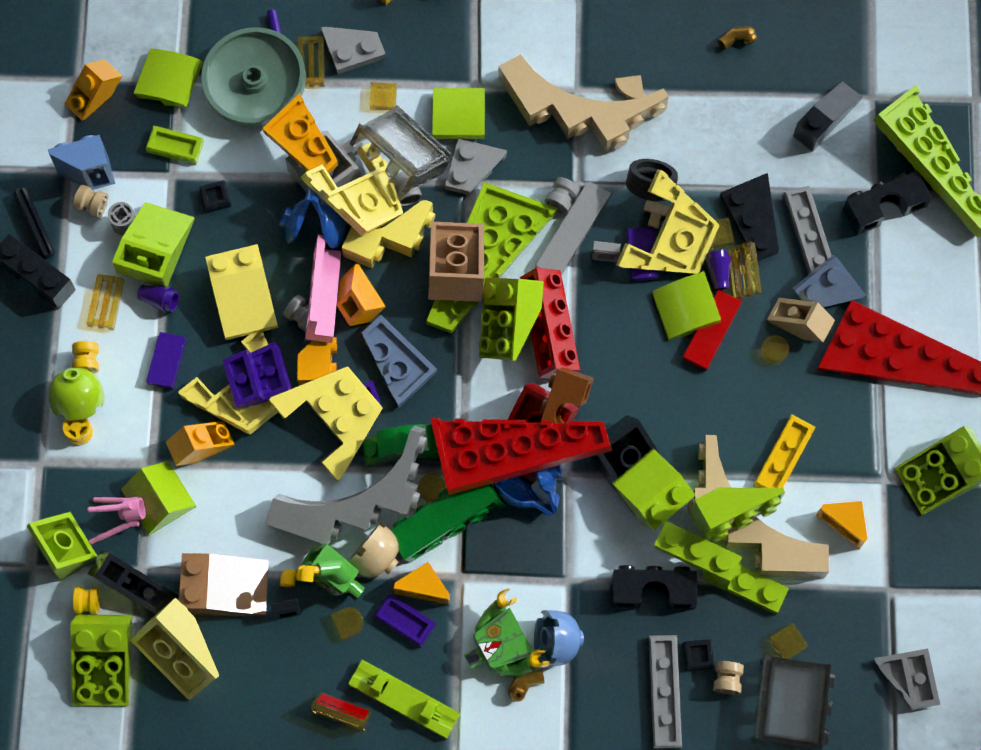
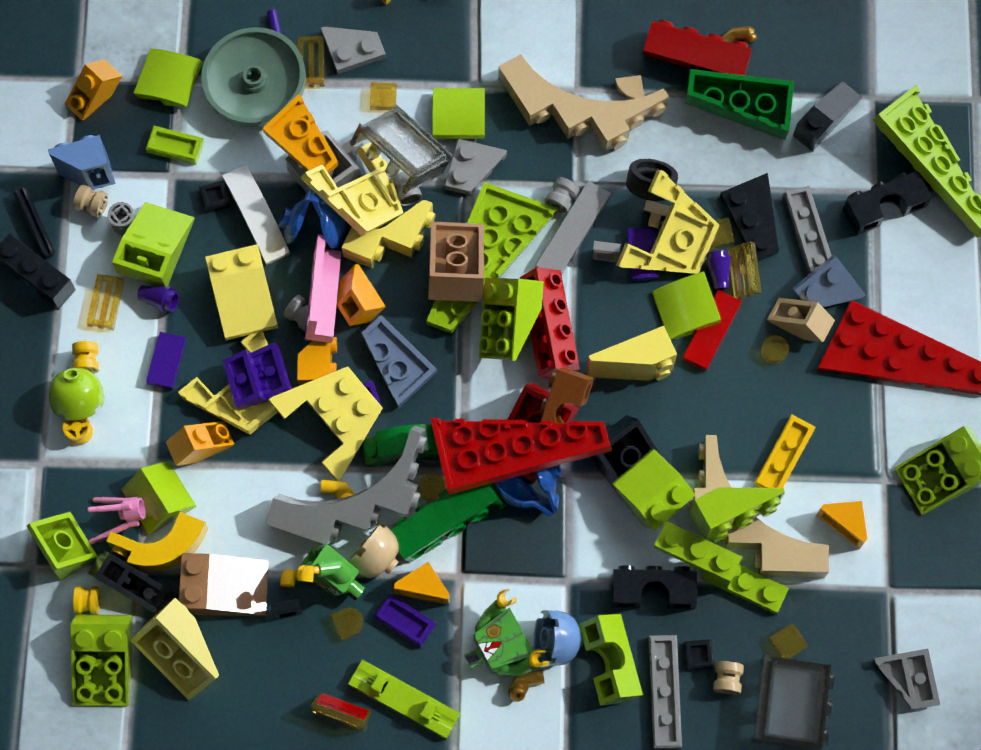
(166, 553): none -> yellow arch
(256, 214): none -> white slope
(338, 488): none -> yellow arm
(608, 638): none -> lime arch
(635, 359): none -> light yellow slope
(694, 50): none -> red brick
(748, 100): none -> green wedge

